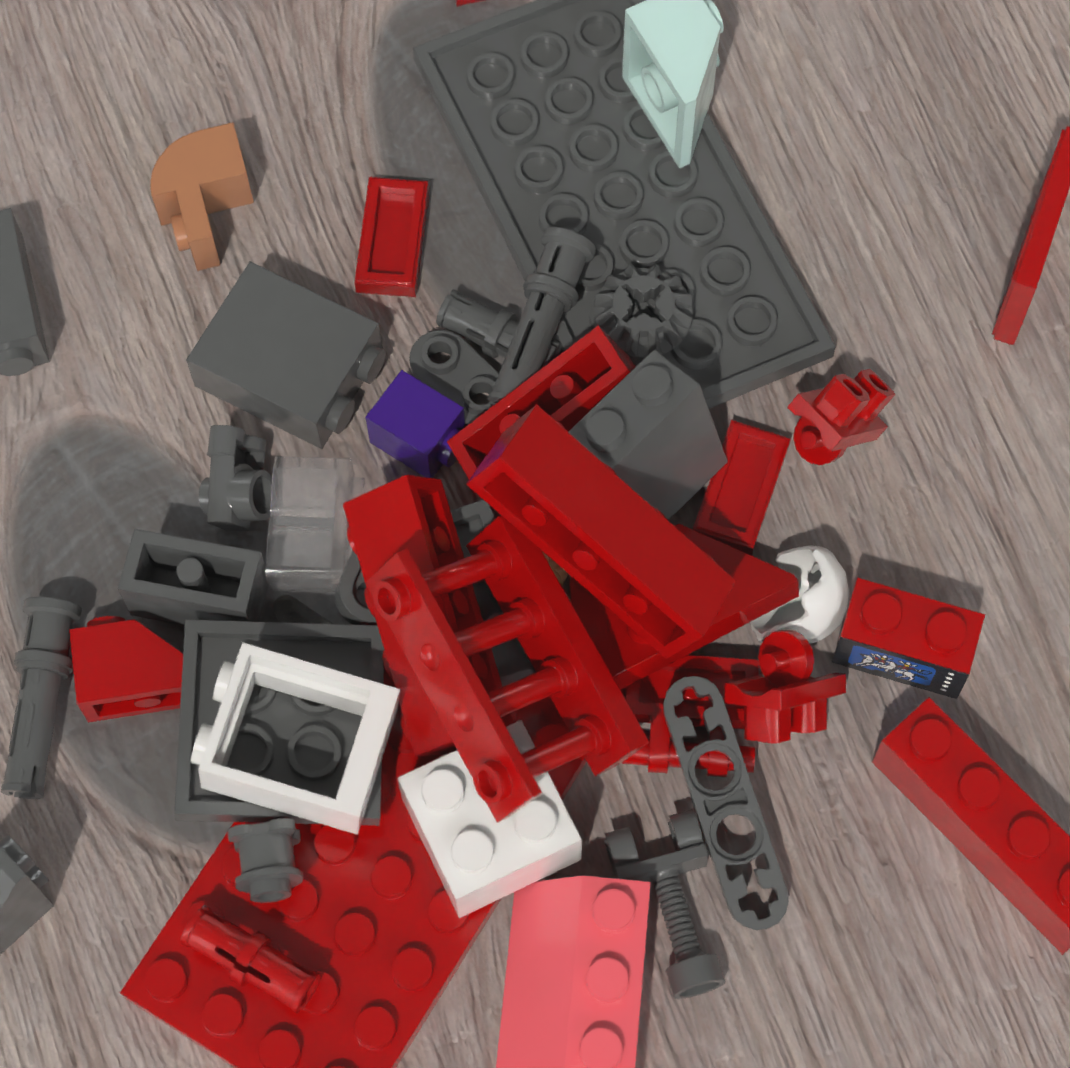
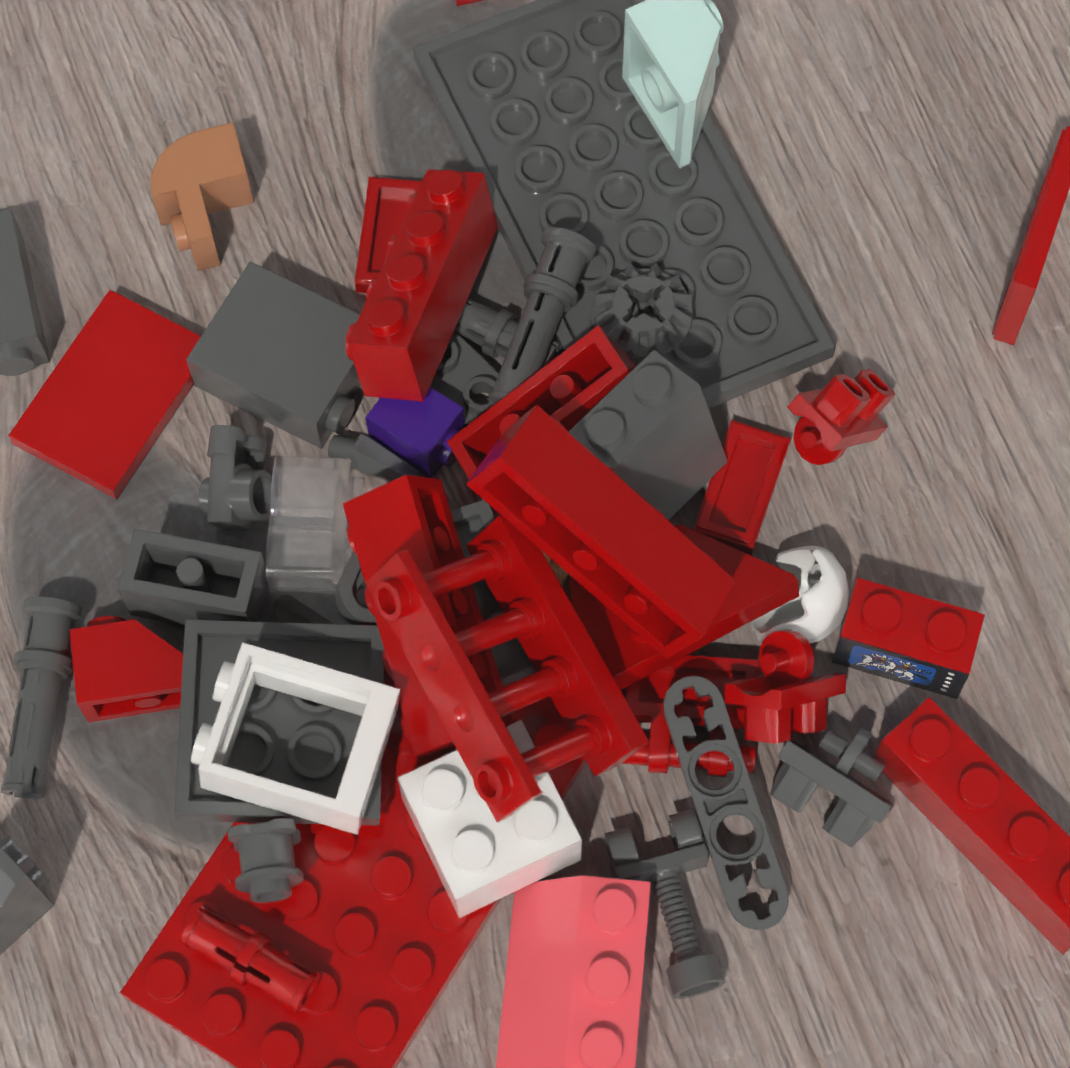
(109, 395): none -> red tile
(371, 457): none -> dark grey bar
(422, 285): none -> red brick
(806, 771): none -> dark grey hips

